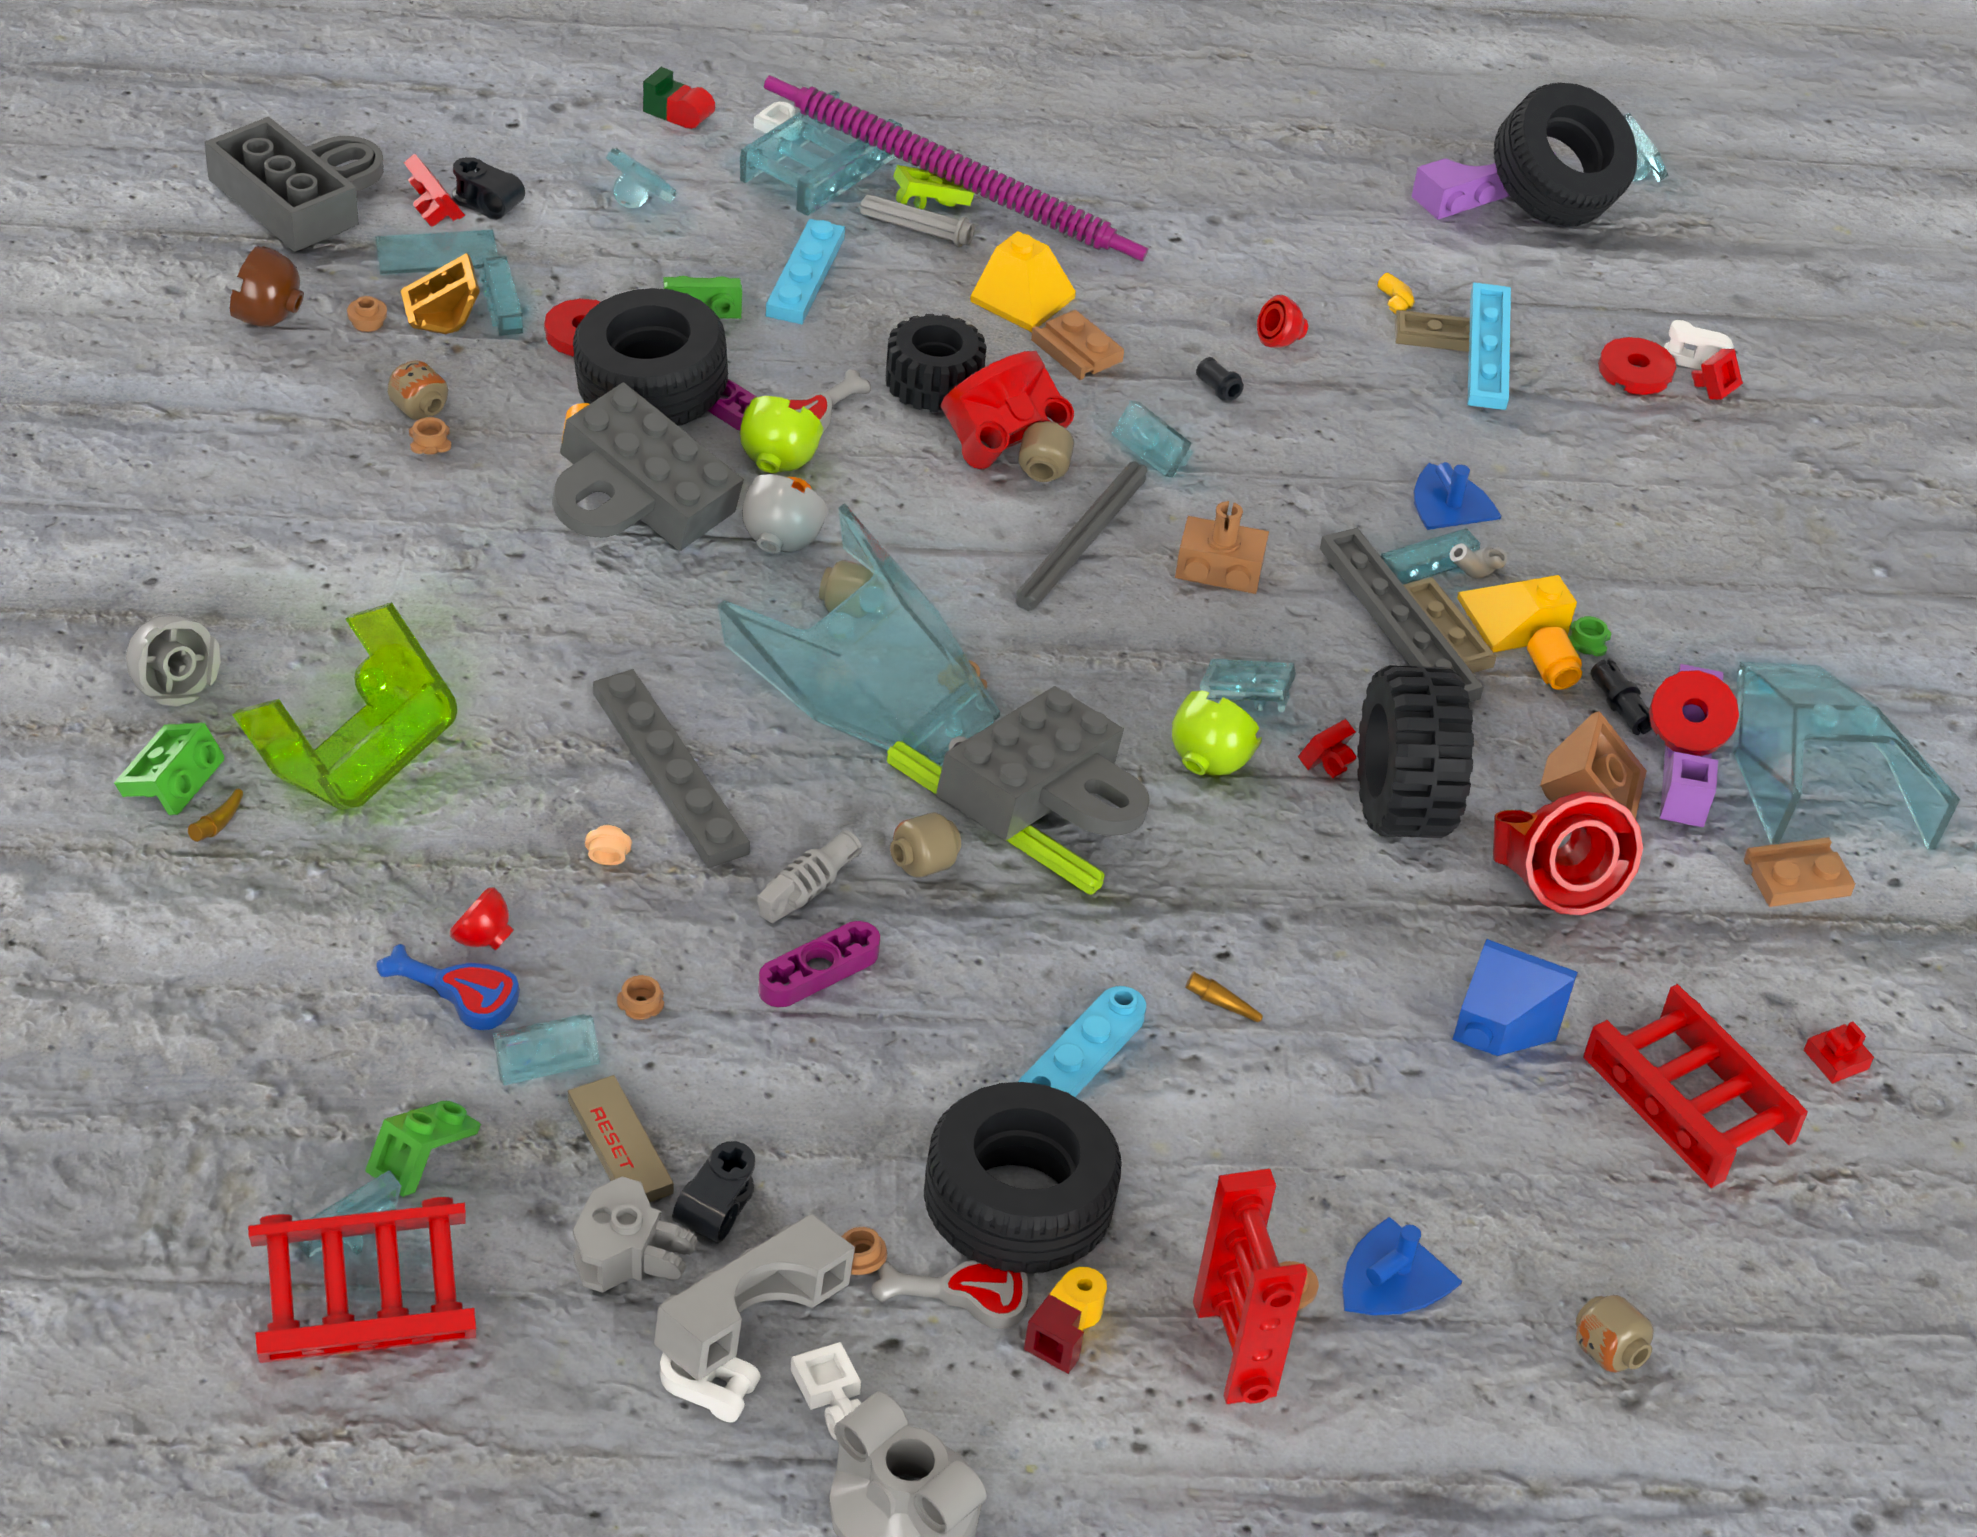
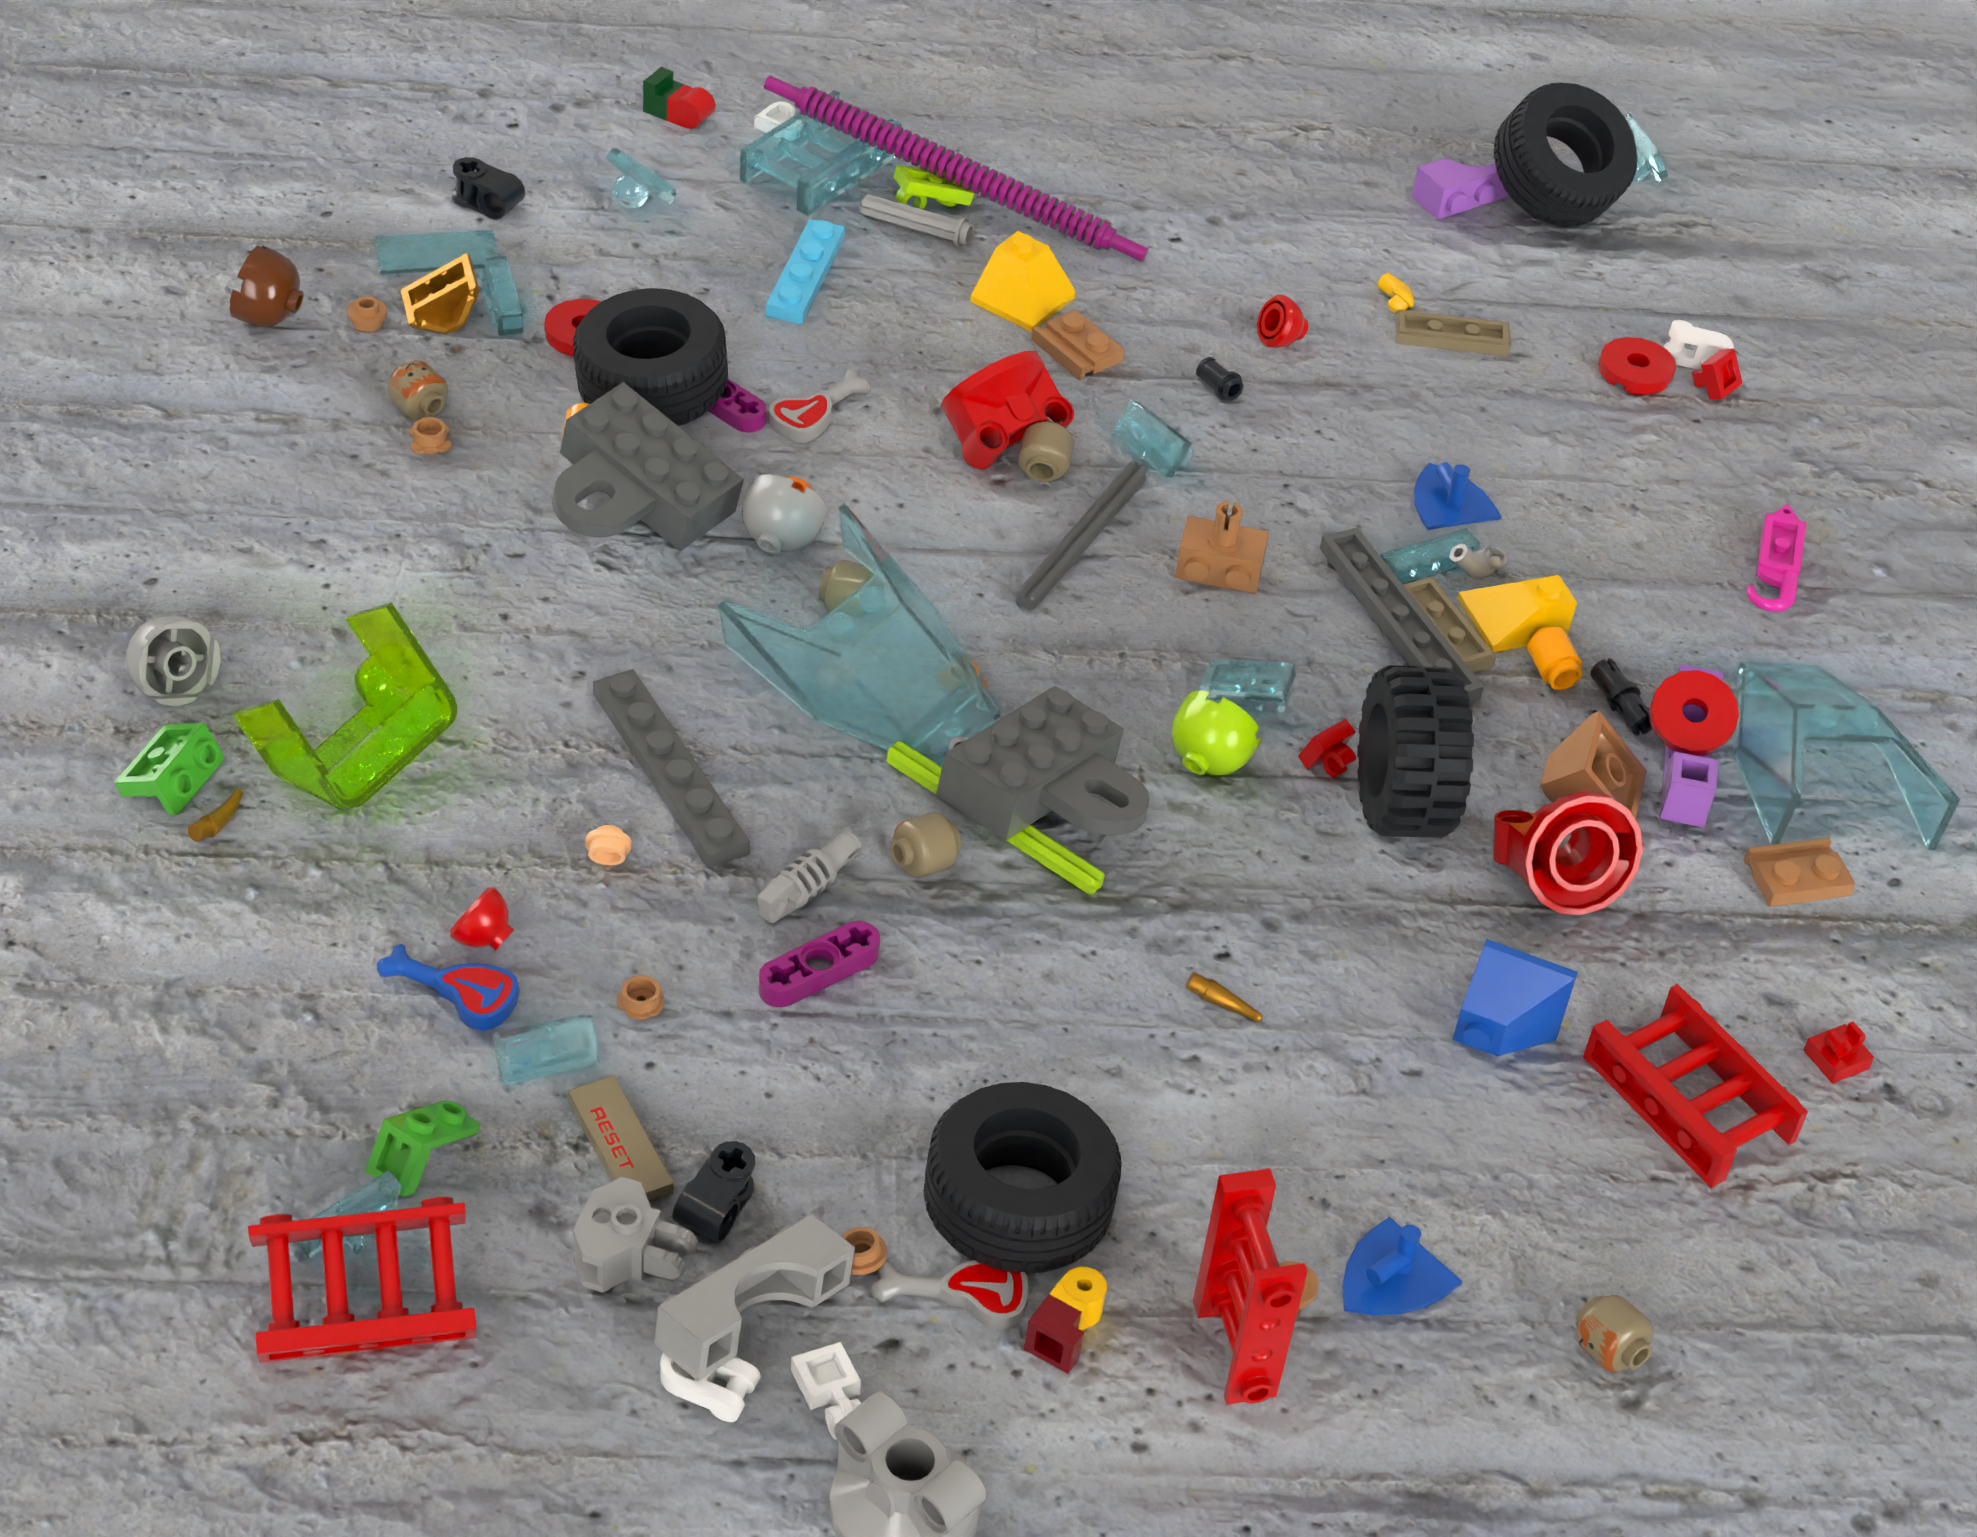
(292, 186): dark grey brick -> none
(434, 200): plate -> none
(719, 293): bright green bracket -> none
(778, 435): lime cylinder -> none
(931, 358): black tyre -> none
(1090, 1041): medium azure plate -> none
(1489, 346): medium azure plate -> none
(1590, 635): bright green plate -> none
(1779, 558): none -> dark pink plate

